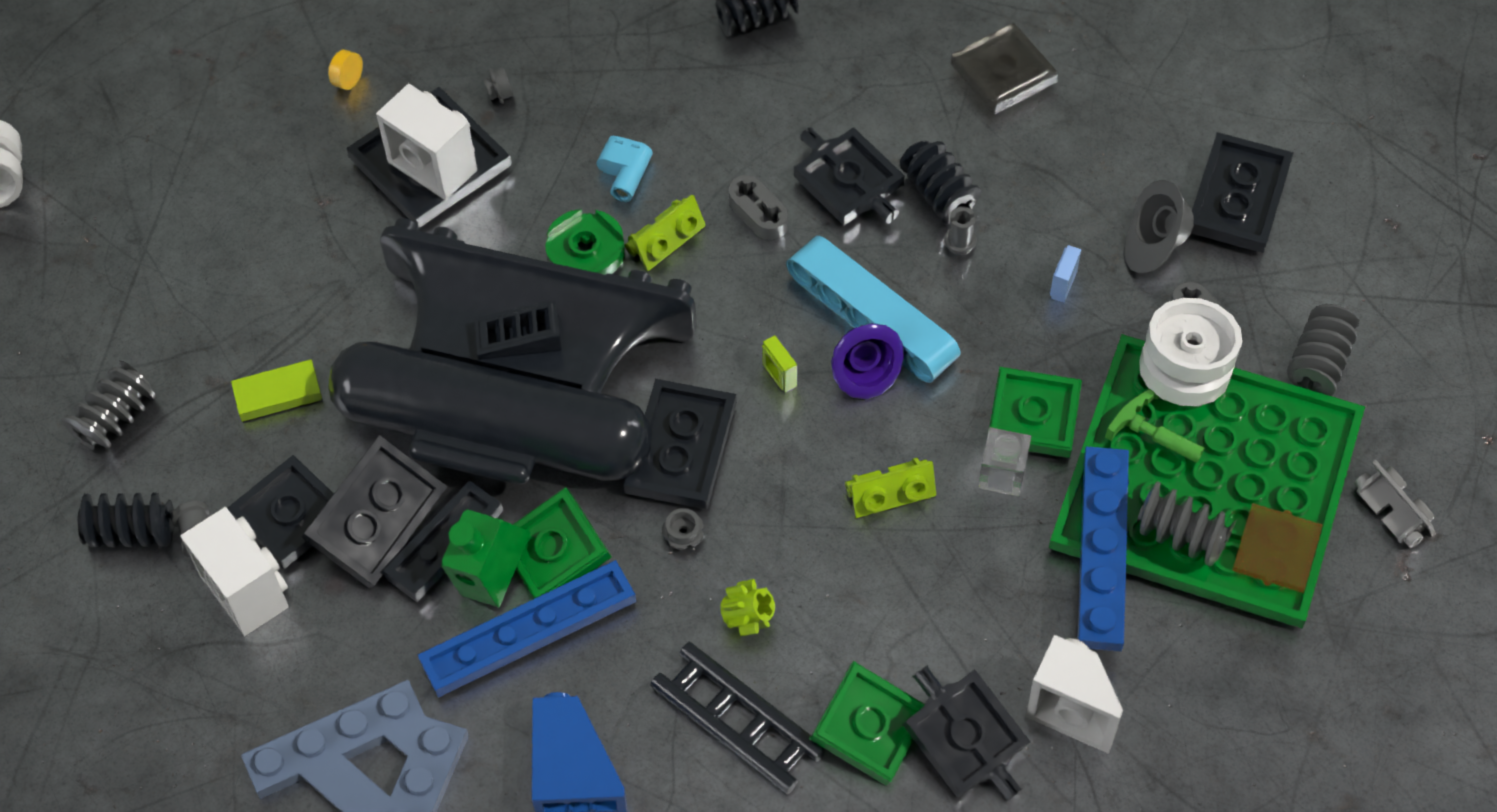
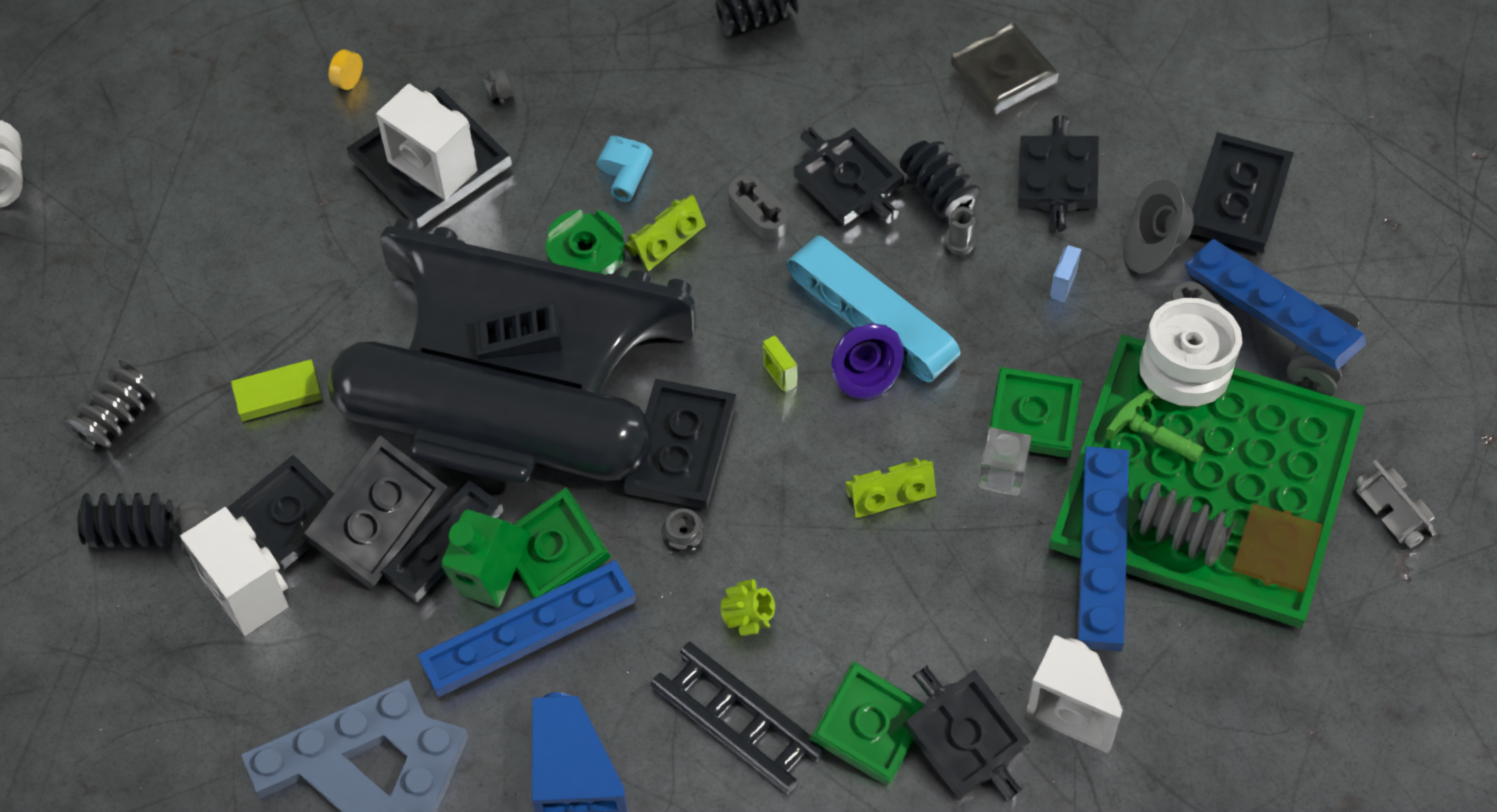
(1058, 172): none -> black plate
(1276, 304): none -> blue plate

